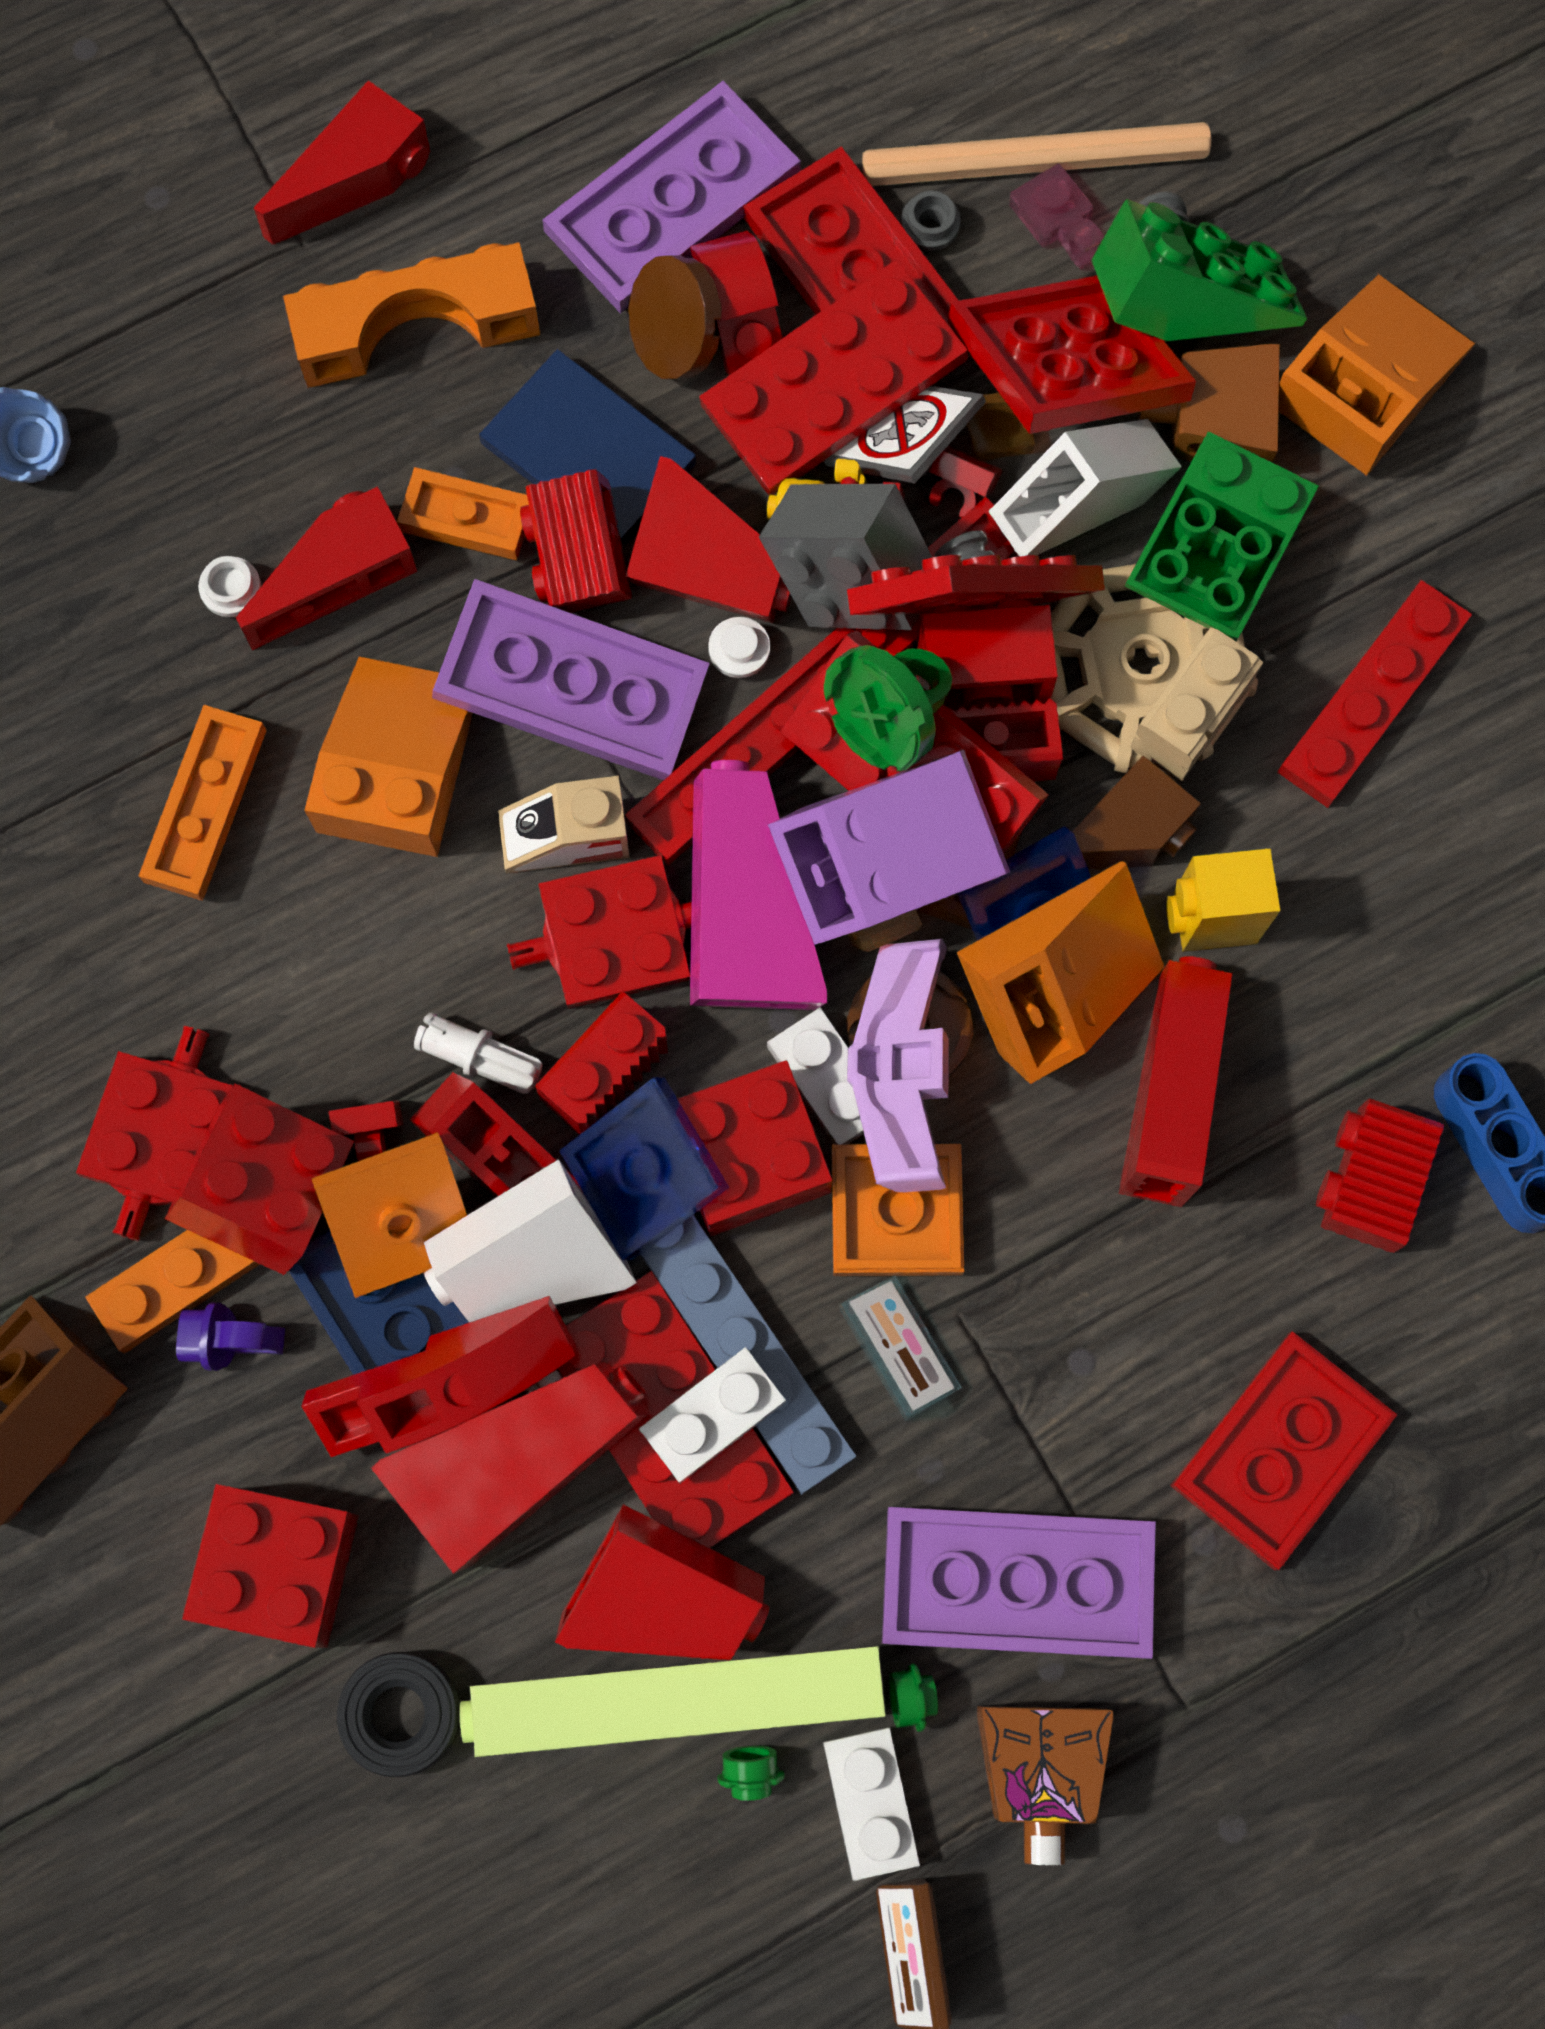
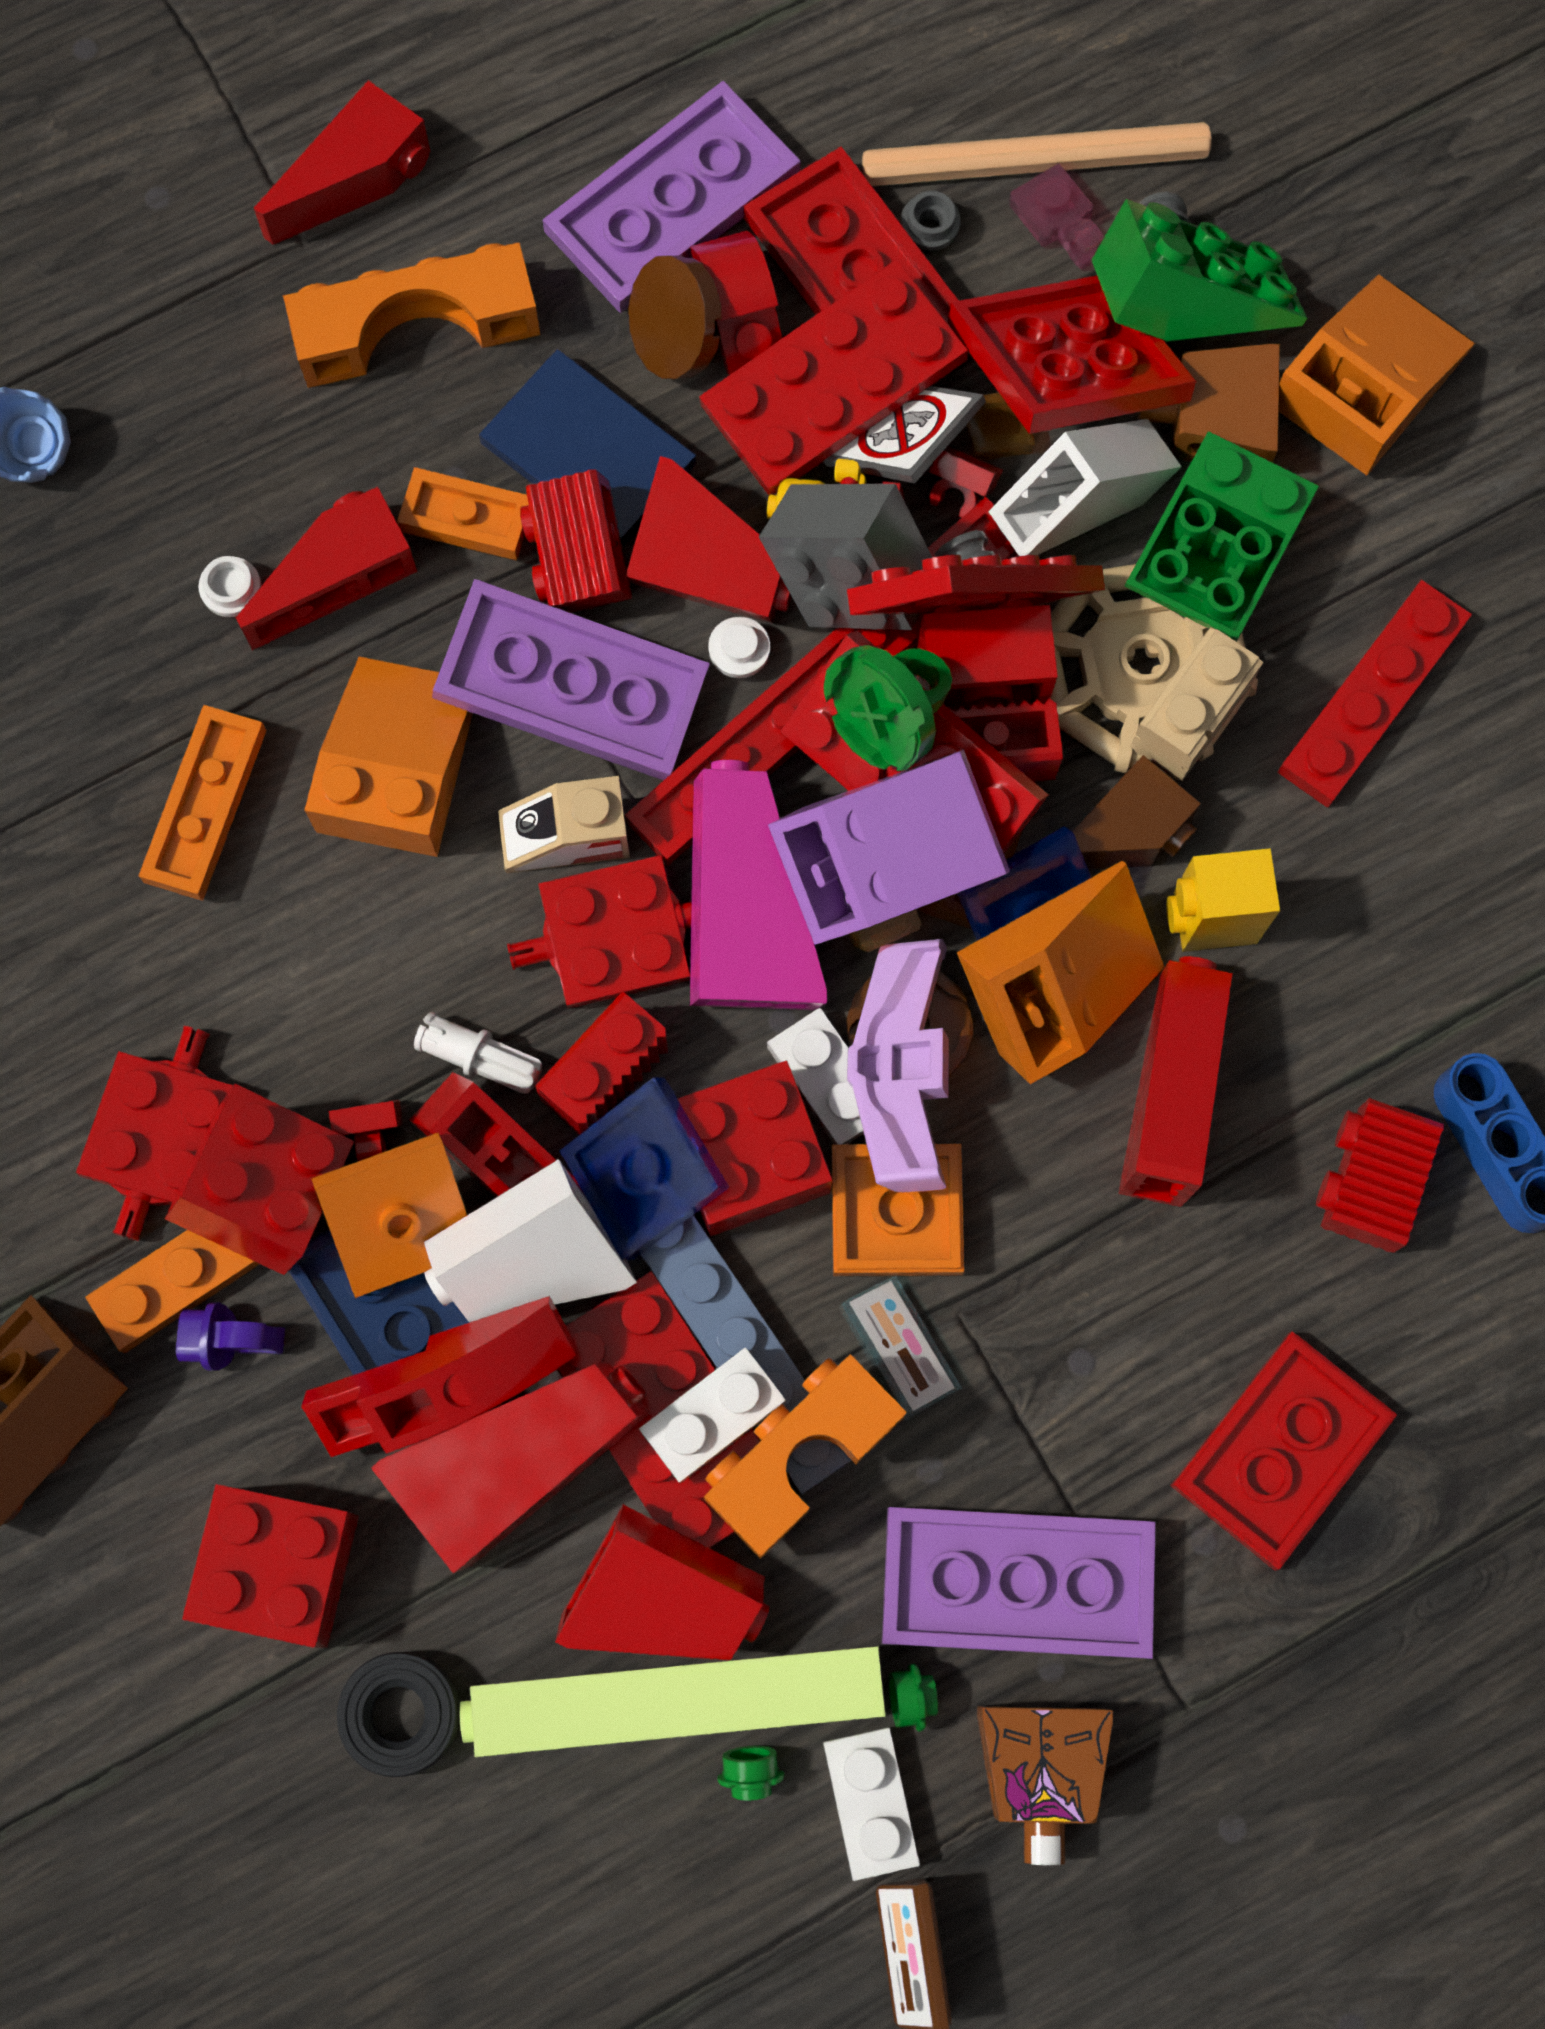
(841, 1408): none -> orange arch

